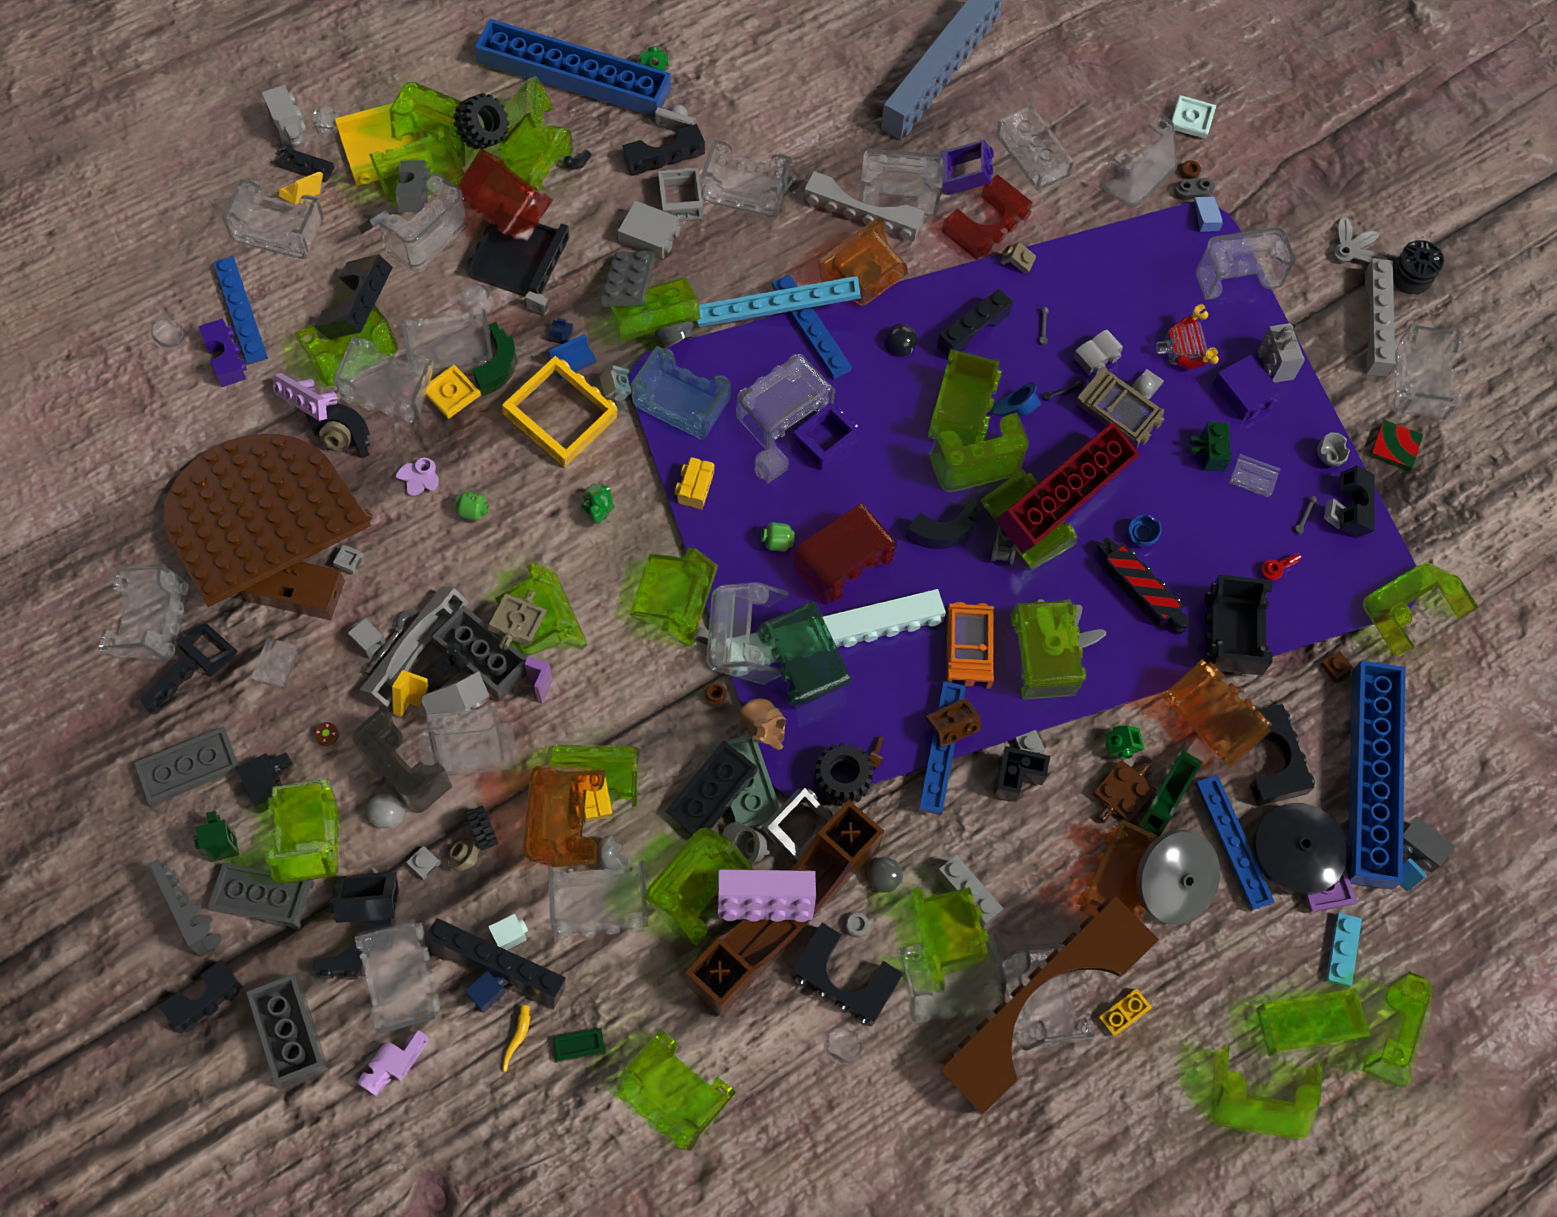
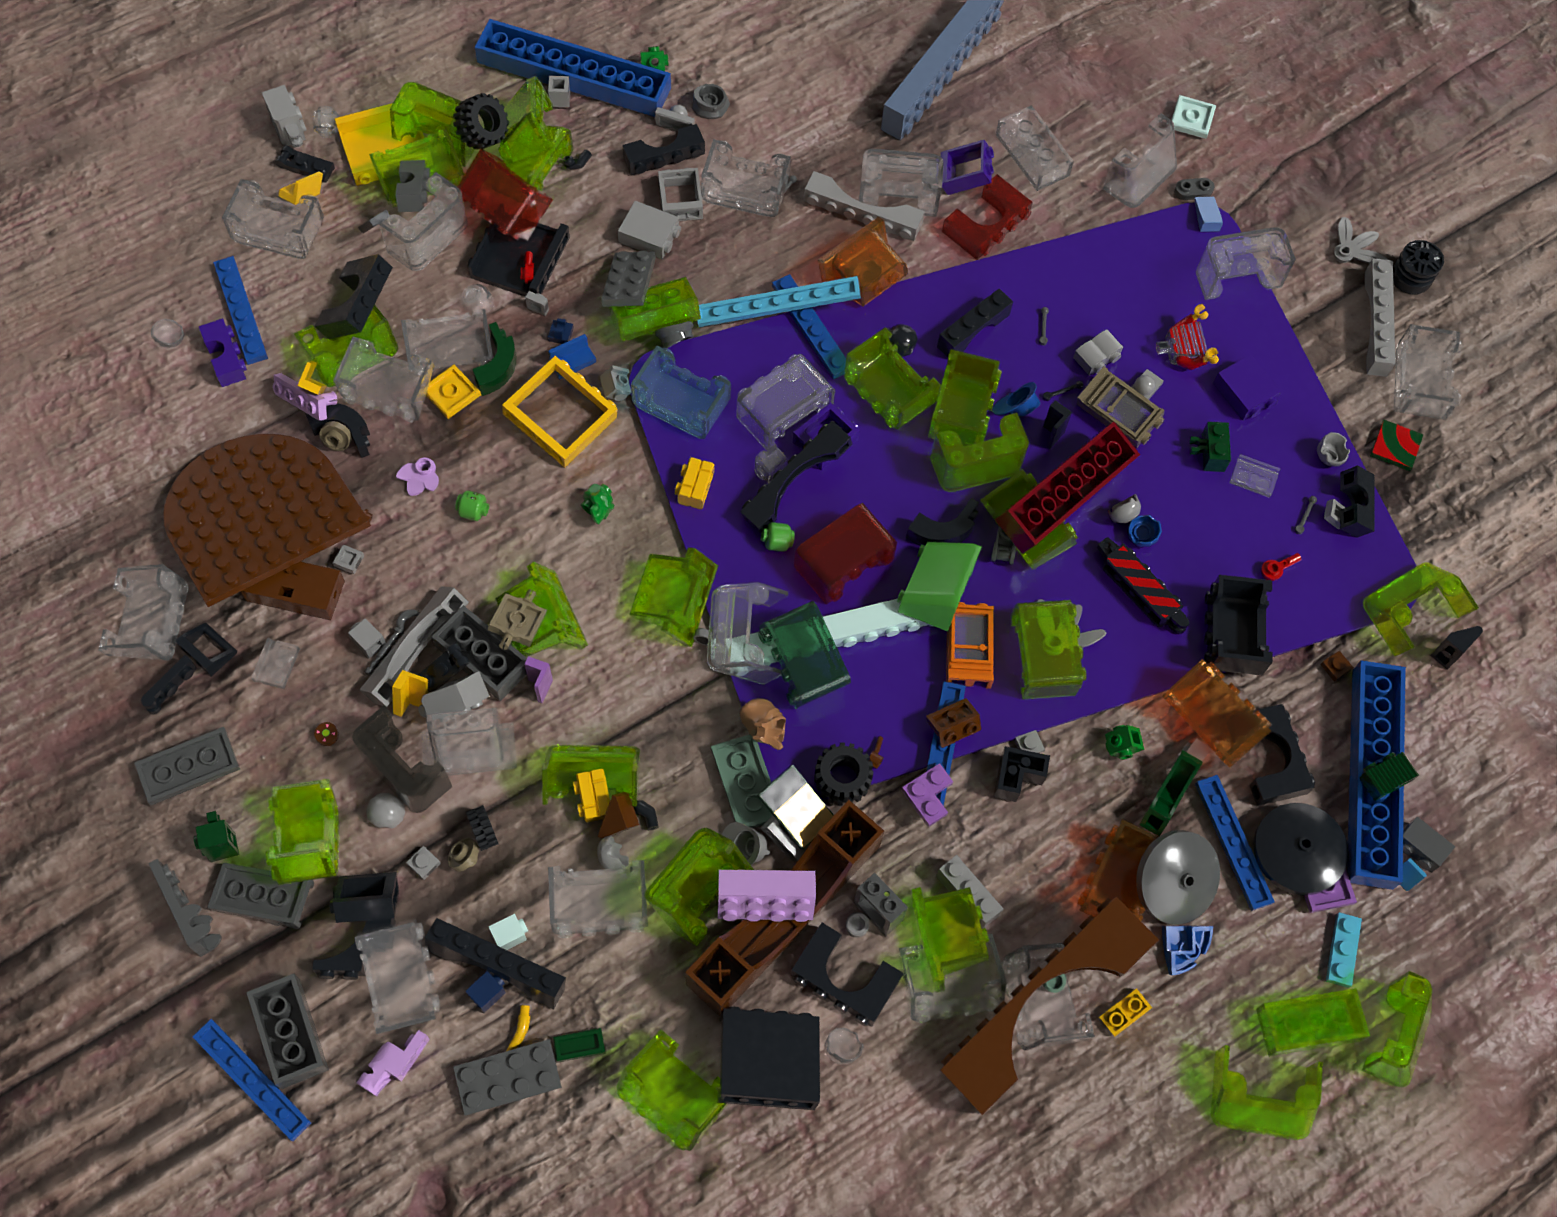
(220, 985): black arch -> none
(252, 1080): none -> blue plate
(261, 775): black hinge -> none
(309, 384): none -> yellow panel
(507, 1077): none -> dark grey plate
(527, 272): none -> red plate
(557, 815): clear orange windscreen -> none
(559, 91): none -> light grey brick
(619, 816): none -> reddish brown slope
(648, 812): none -> black arm
(710, 101): none -> dark grey hat
(712, 789): black plate -> none
(715, 688): reddish brown plate -> none
(769, 1059): none -> black panel
(795, 806): none -> tile
(826, 446): none -> black arch
(882, 911): none -> dark grey window
(884, 874): dark grey hair -> none
(889, 380): none -> clear neon green windscreen
(923, 792): none -> medium lavender plate
(938, 582): none -> bright green windscreen
(1018, 256): dark tan bracket -> none
(1056, 422): none -> black panel
(1056, 984): none -> sand green plate
(1124, 791): reddish brown plate -> none
(1126, 510): none -> light grey hair
(1184, 945): none -> blue brick
(1190, 170): reddish brown tile -> none
(1281, 353): light grey hinge -> none
(1388, 776): none -> dark green brick
(1455, 646): none -> black tile

